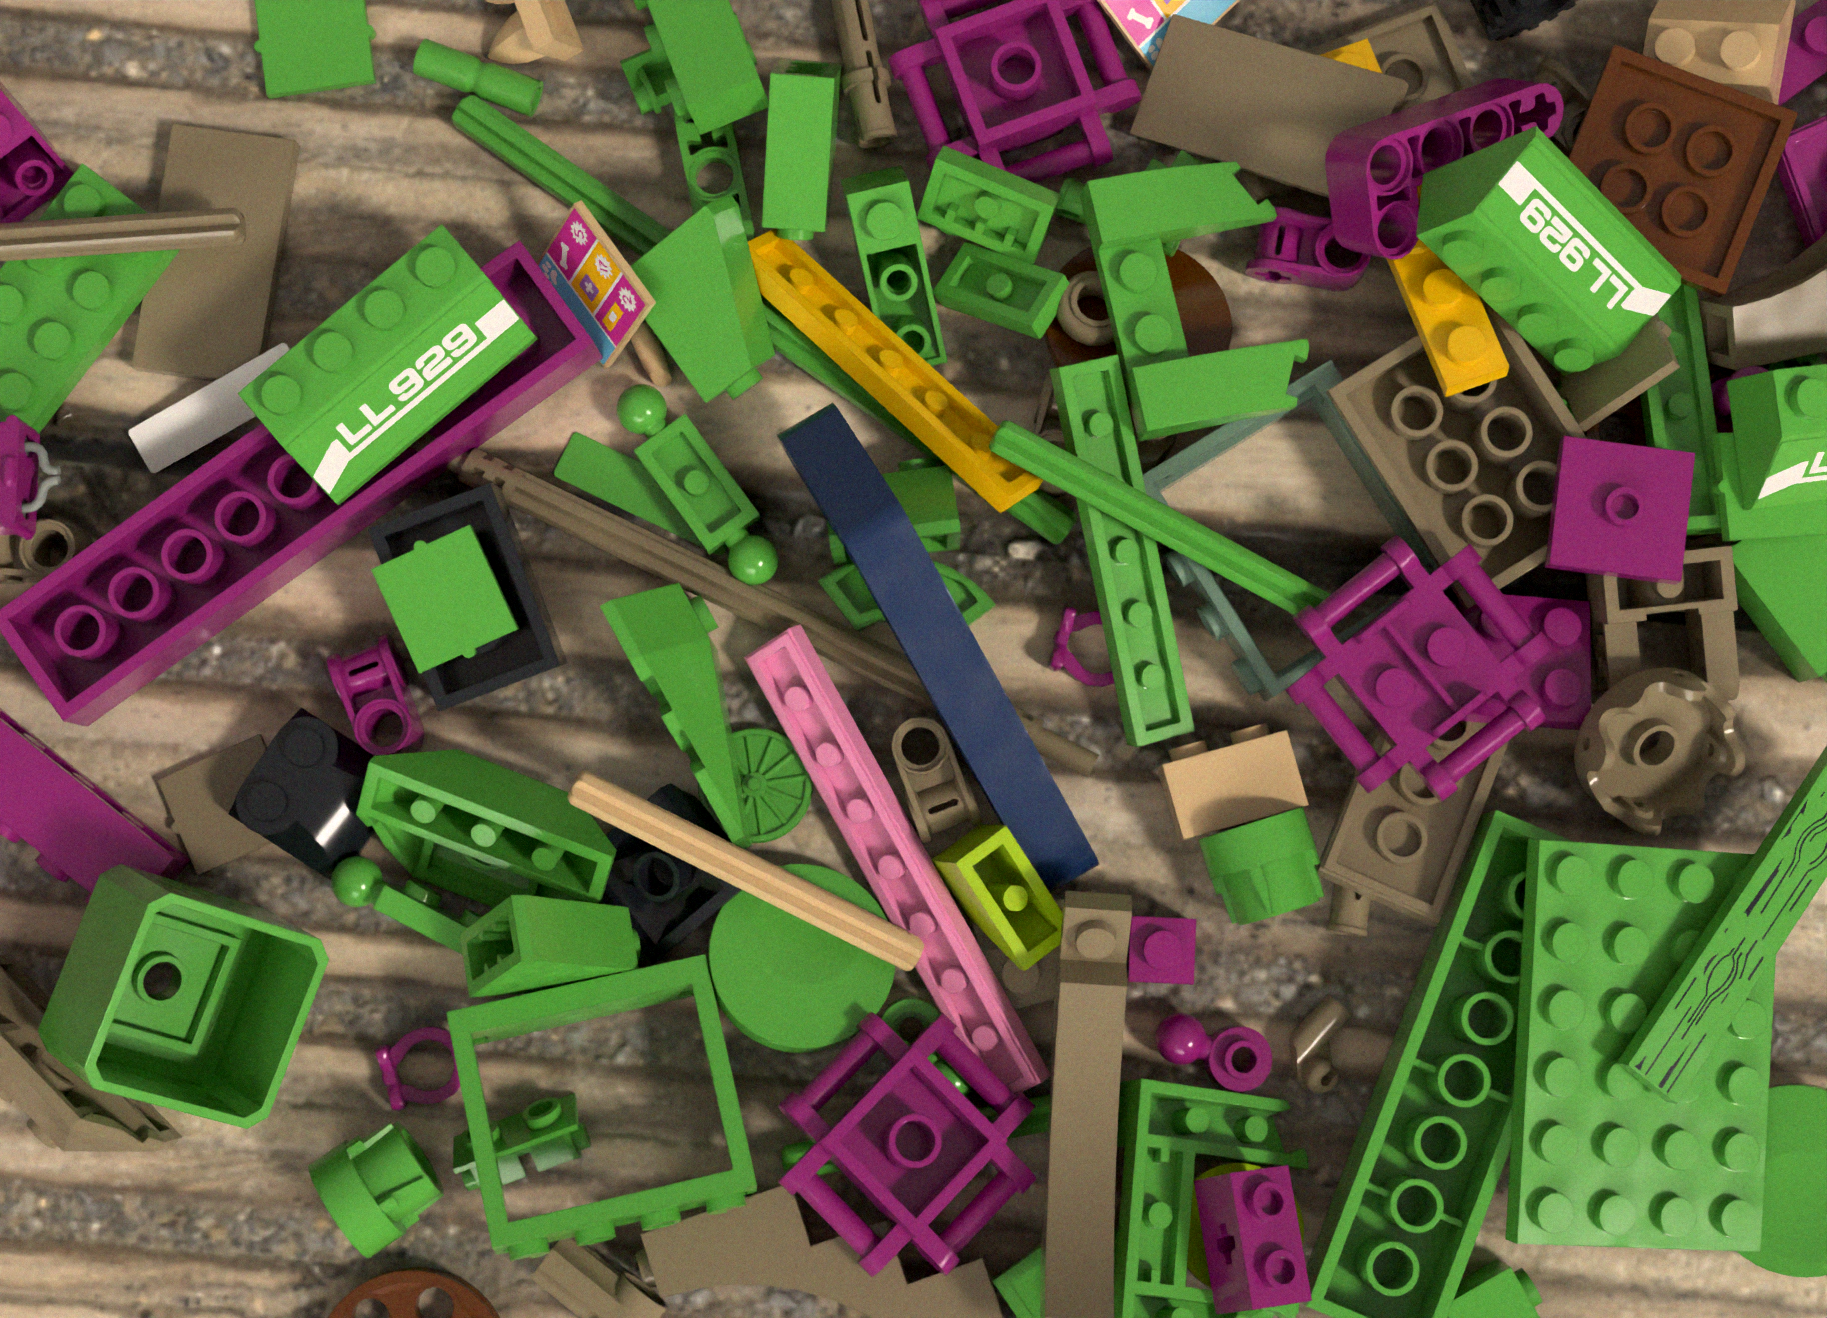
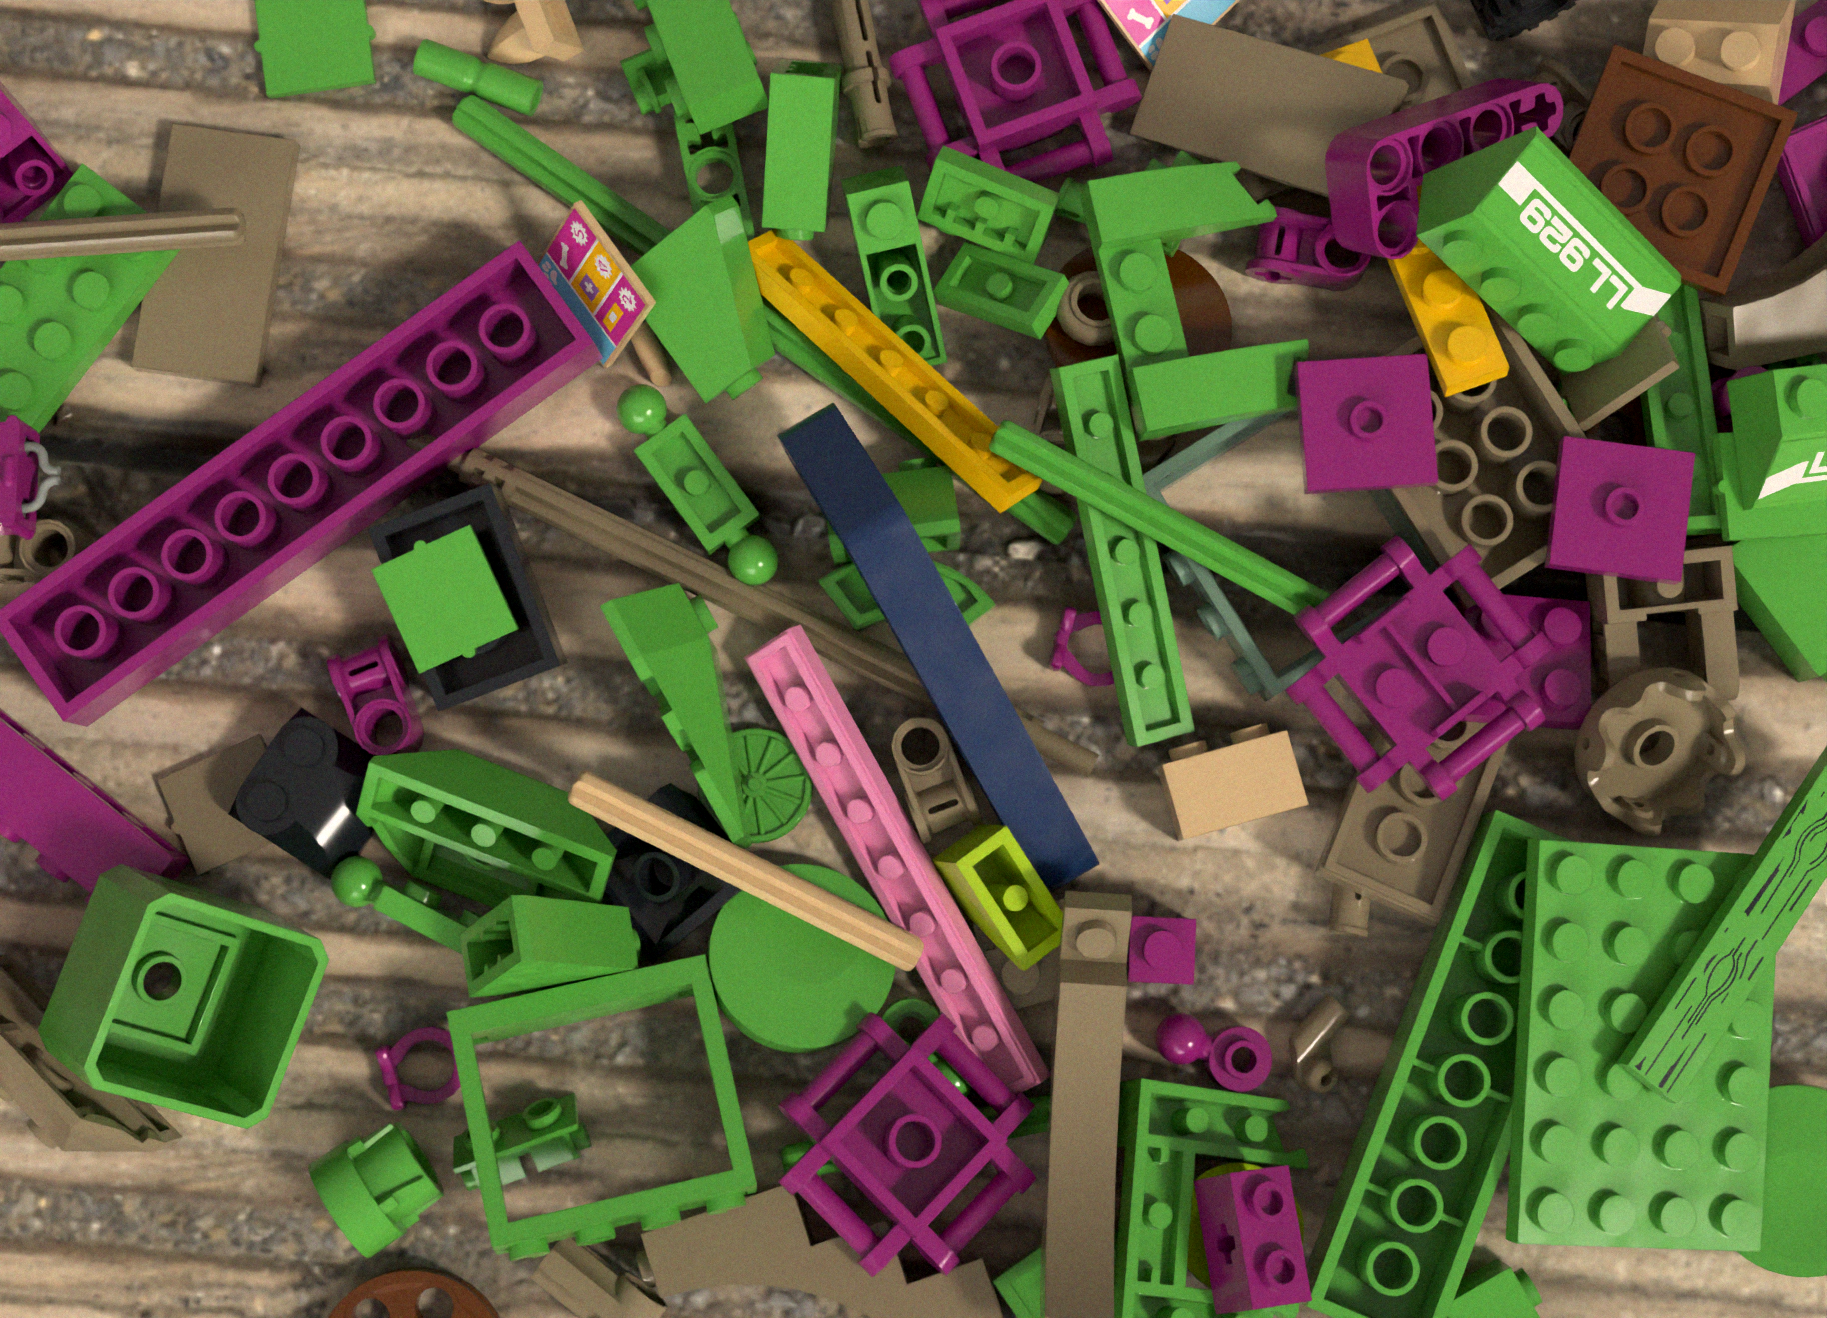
(200, 416): white sticker -> none
(388, 365): bright green slope -> none
(621, 483): bright green sticker -> none
(1264, 867): bright green piece -> none
(1366, 424): none -> magenta plate

